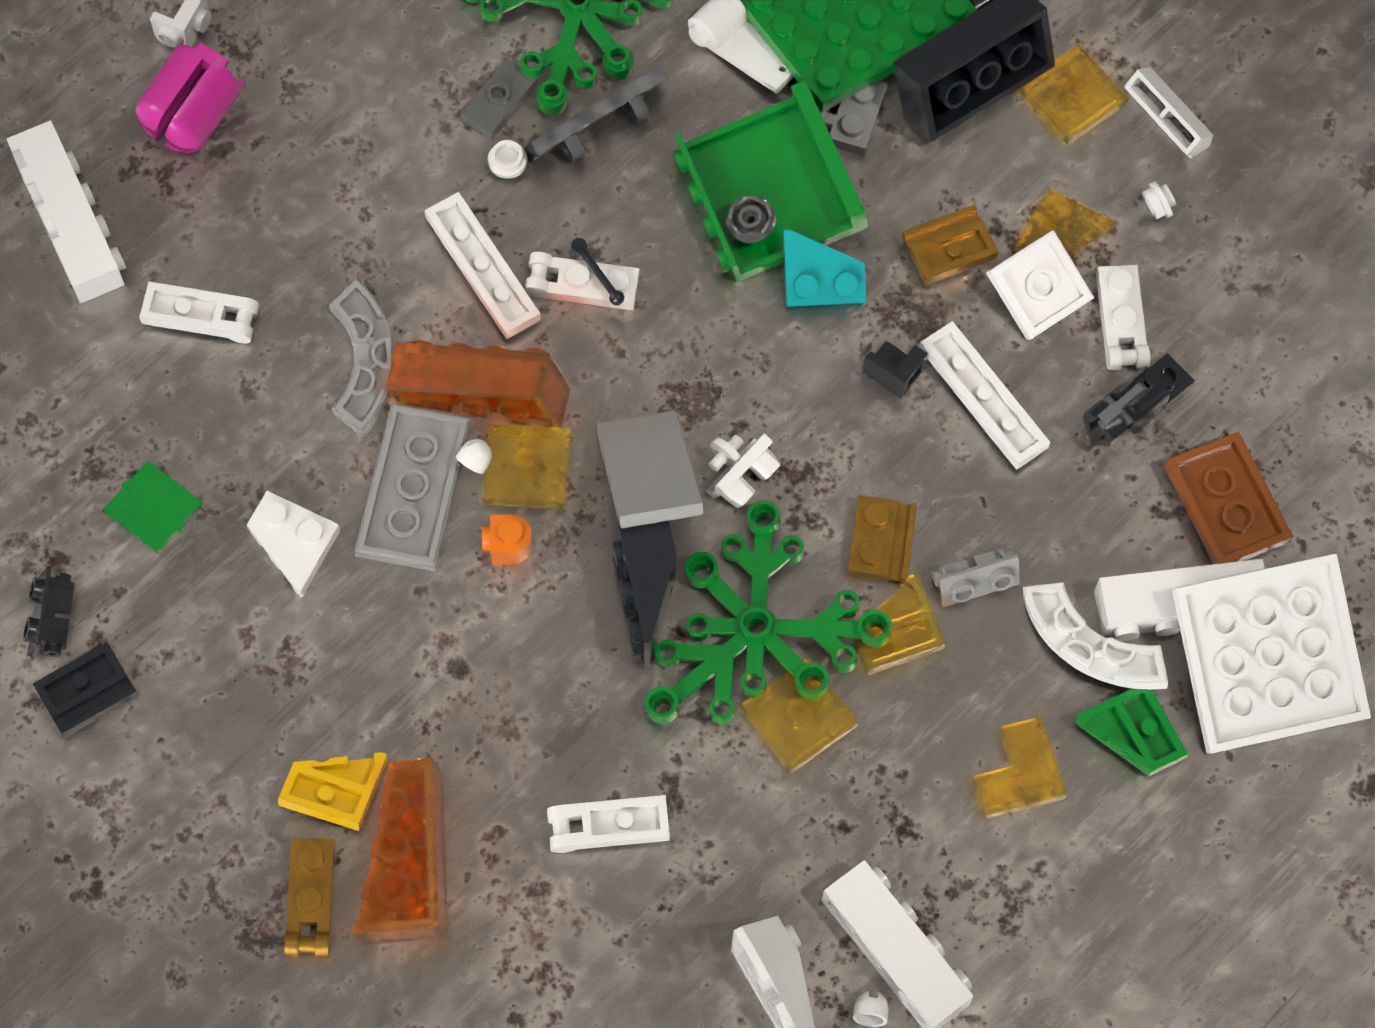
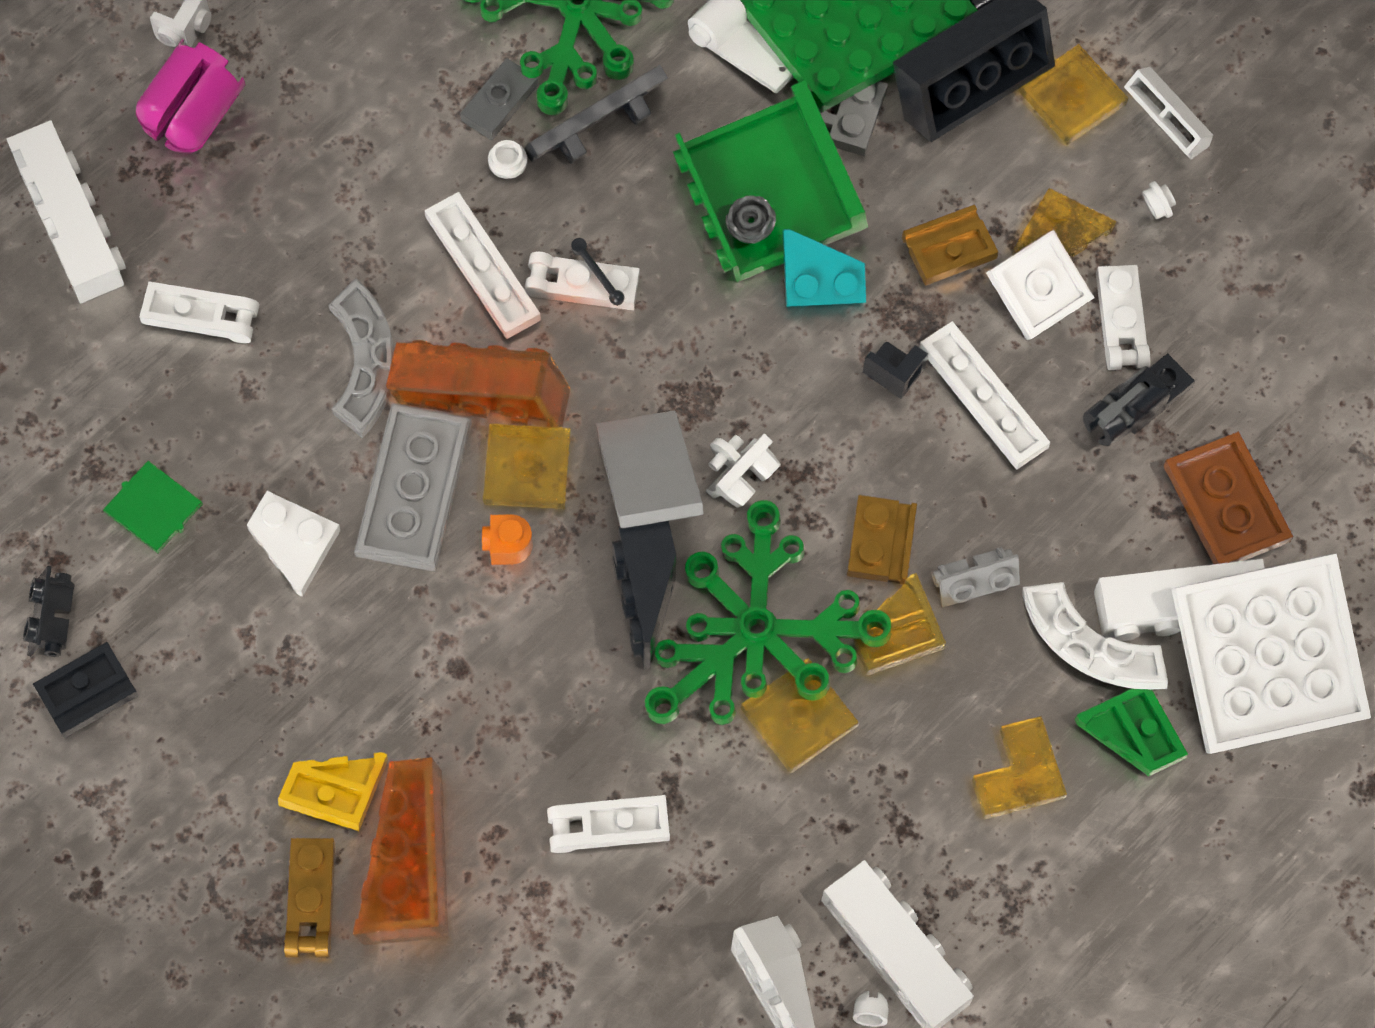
(475, 455): white hinge -> none

